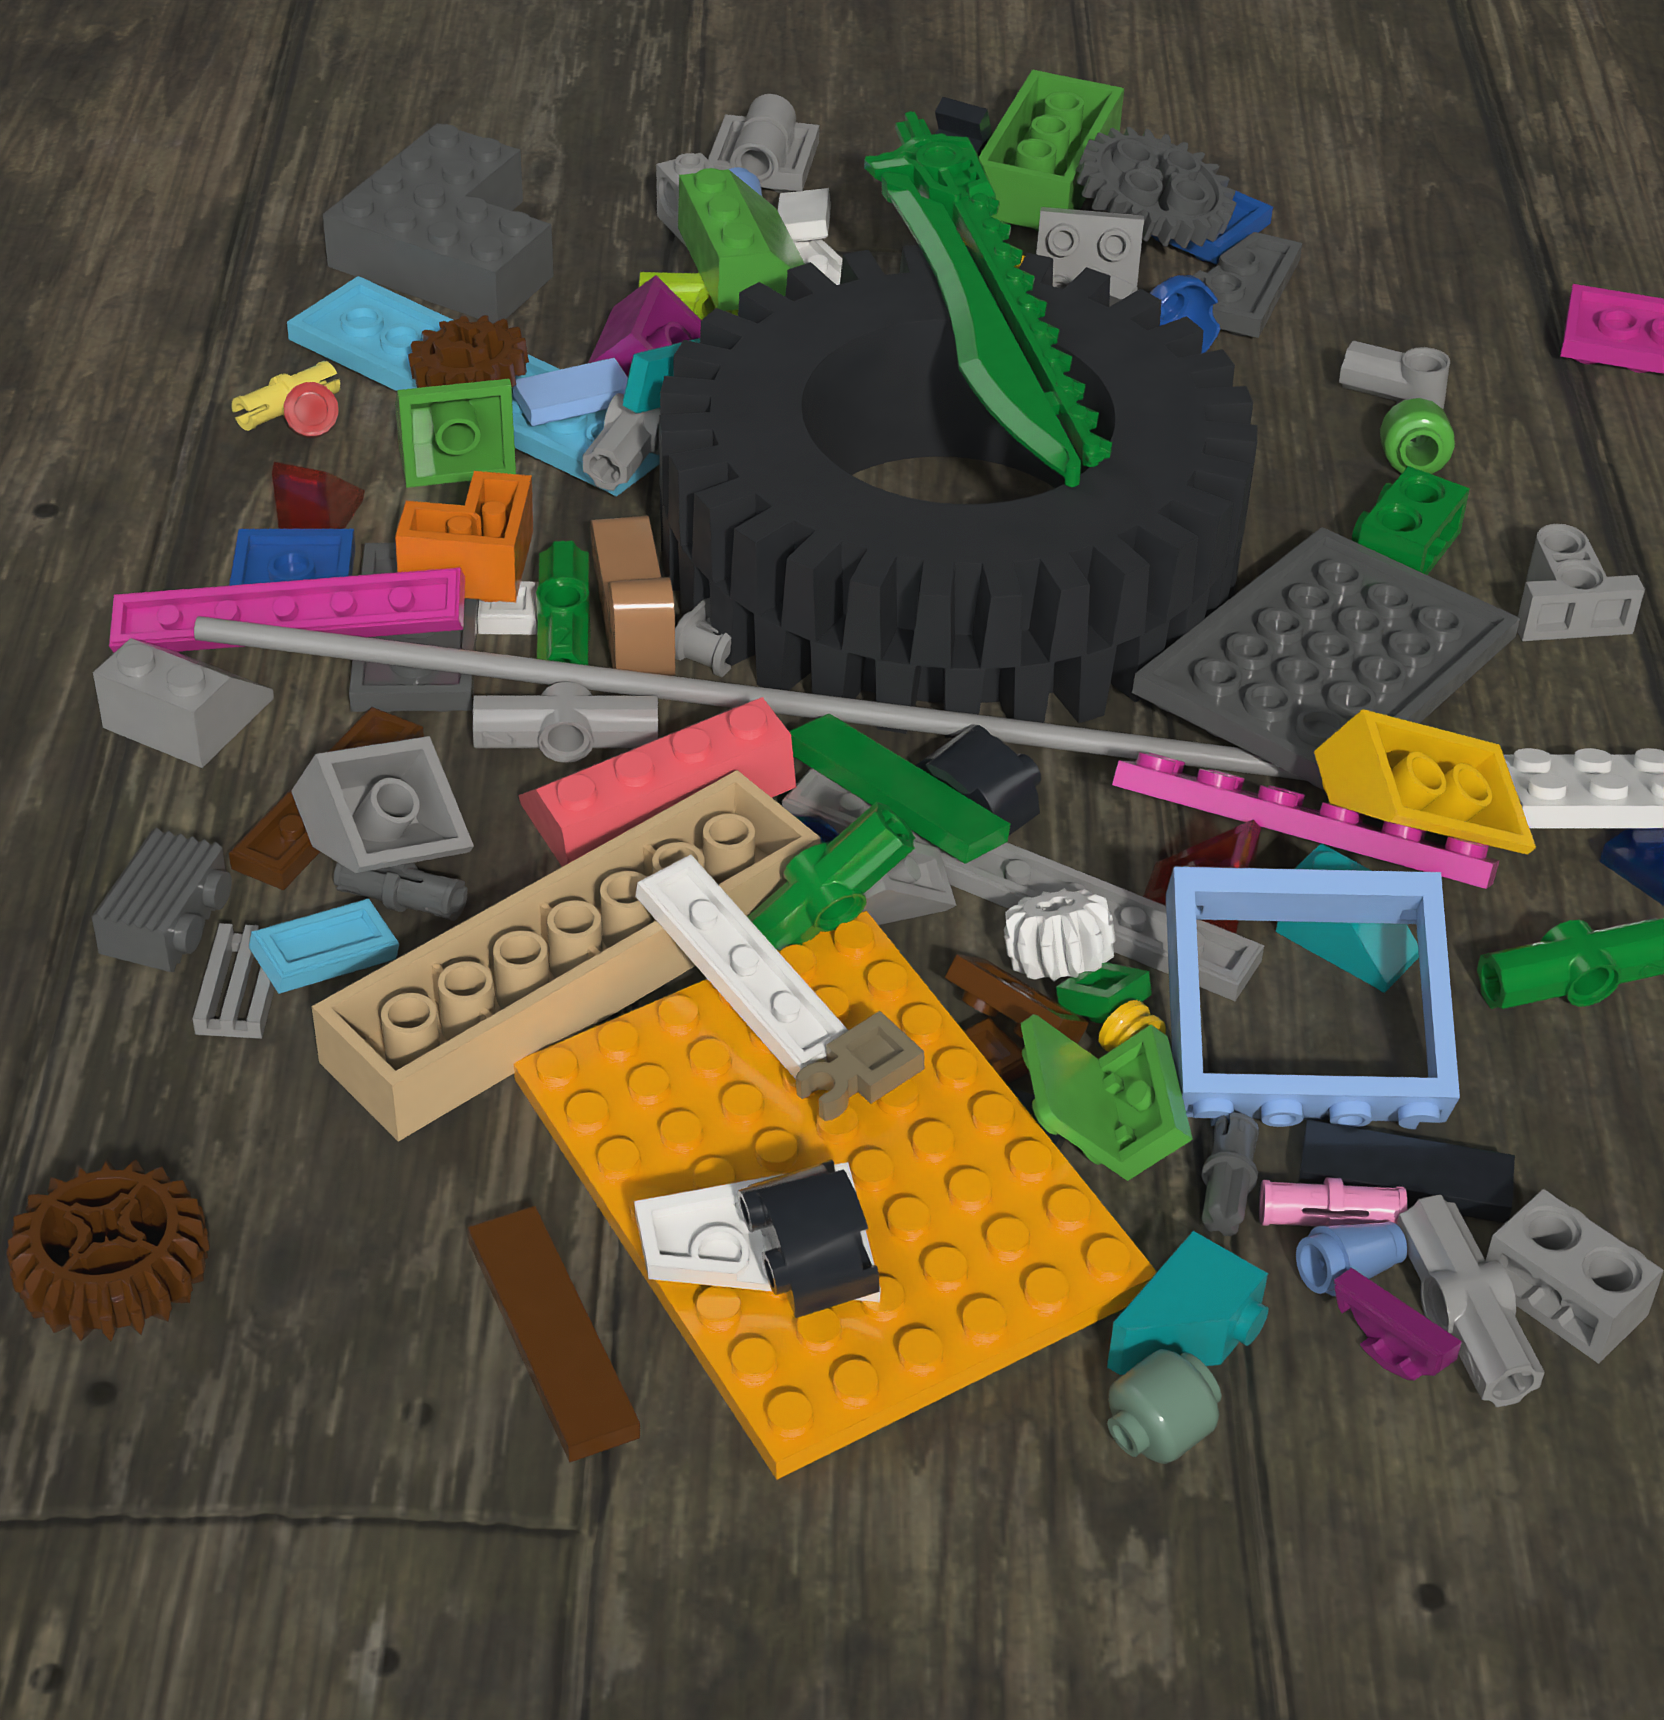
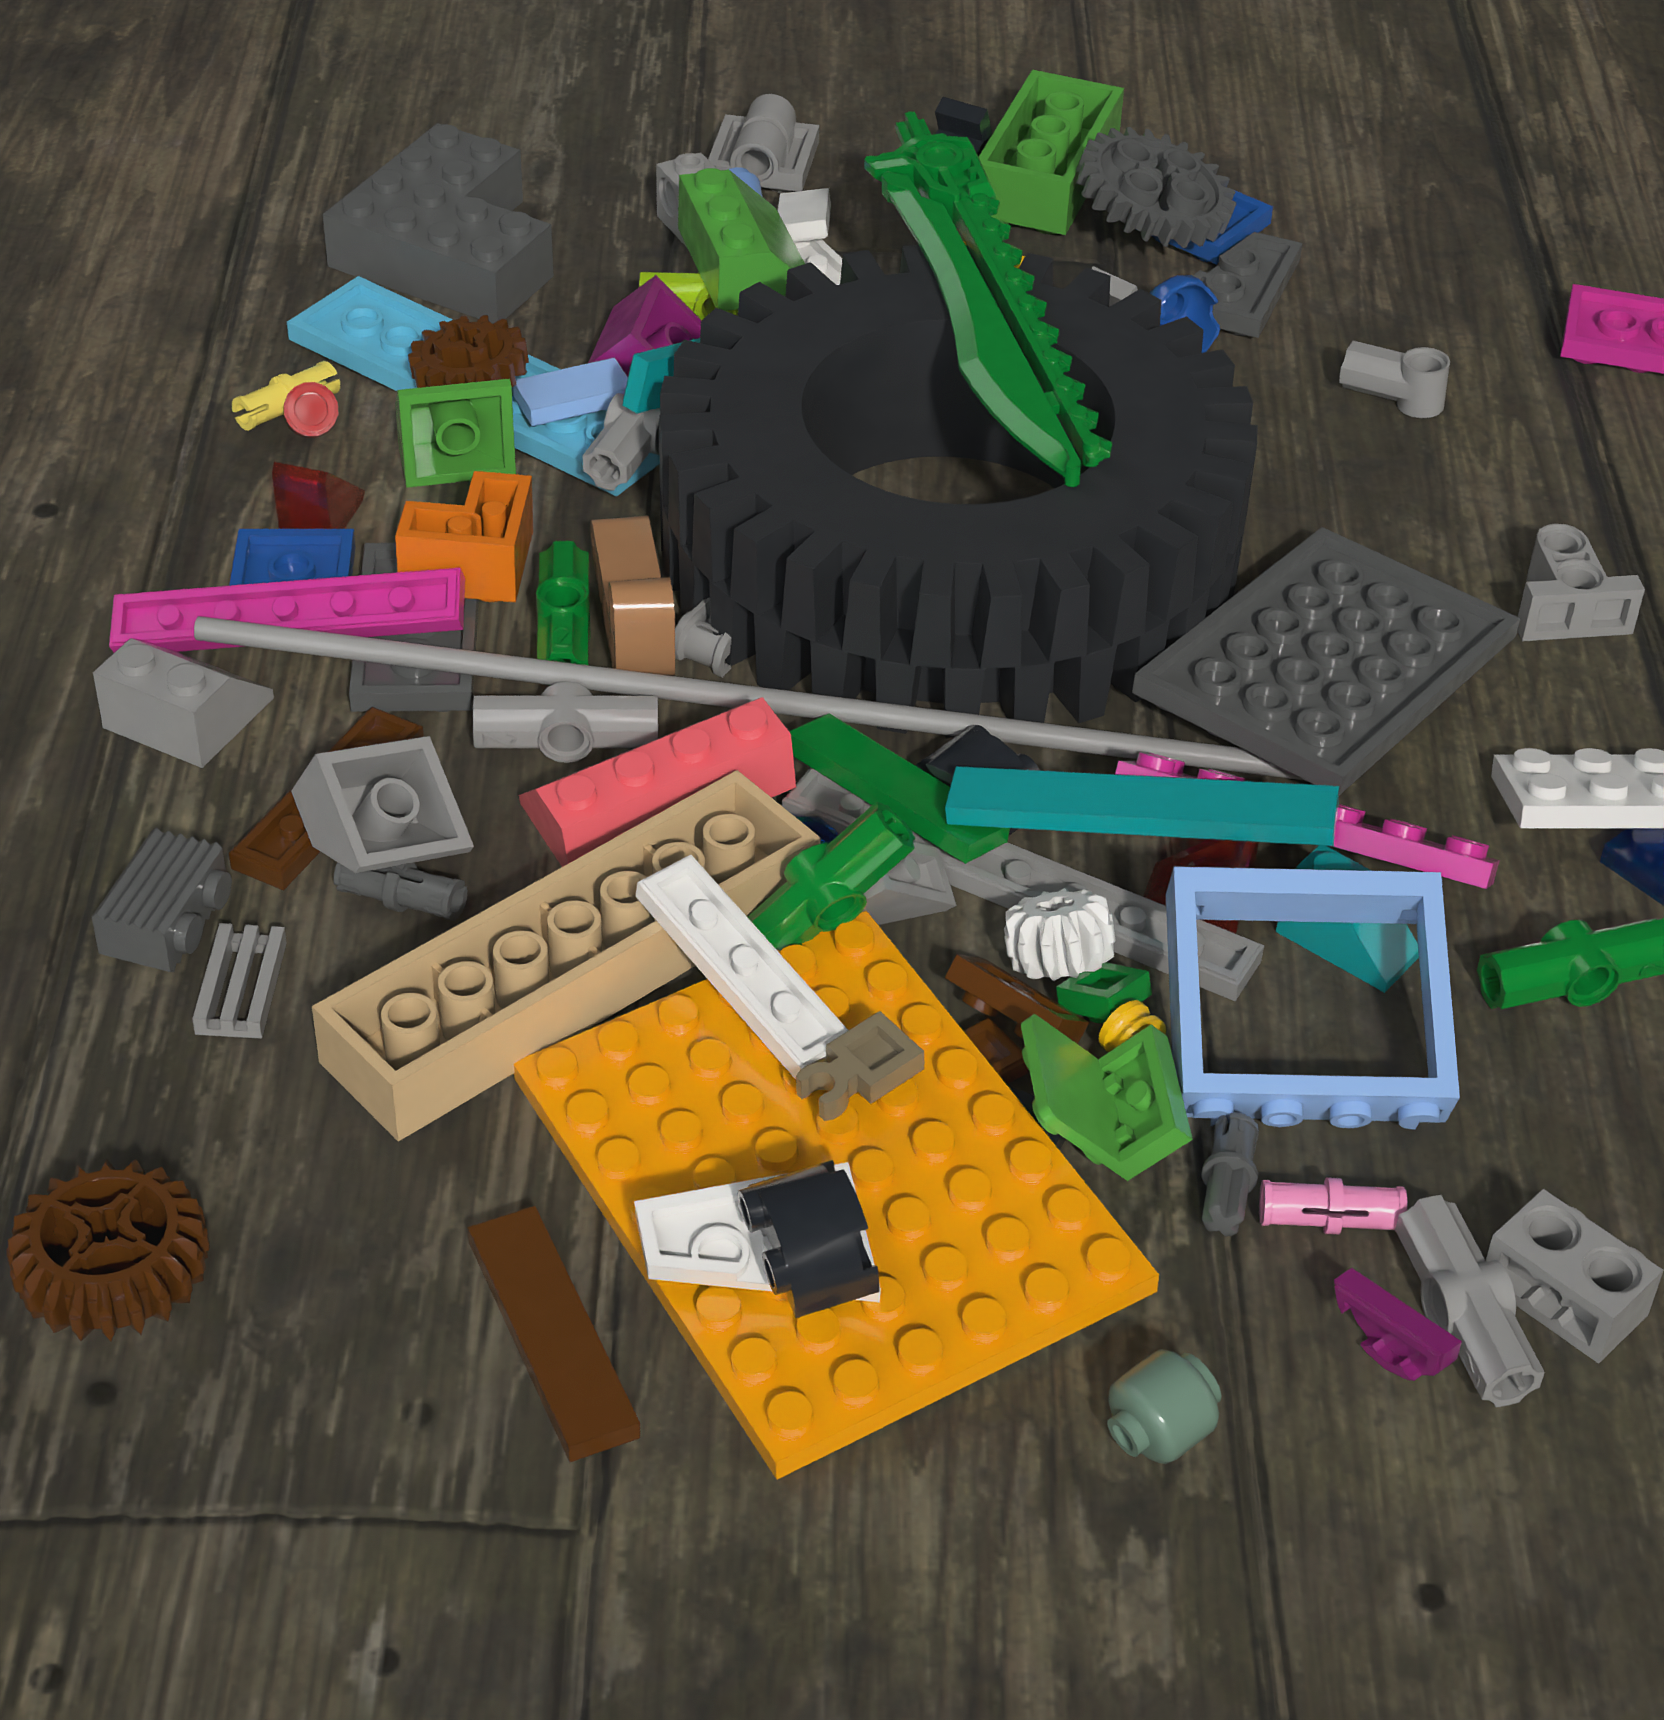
(323, 945): medium azure tile -> none
(510, 616): white tile -> none
(1088, 240): light grey plate -> none
(1144, 805): none -> teal tile
(1194, 1305): teal slope -> none
(1338, 1248): medium blue cone -> none
(1414, 519): green brick -> none
(1417, 436): bright green head -> none
(1424, 780): yellow slope -> none
(1469, 1177): black tile -> none

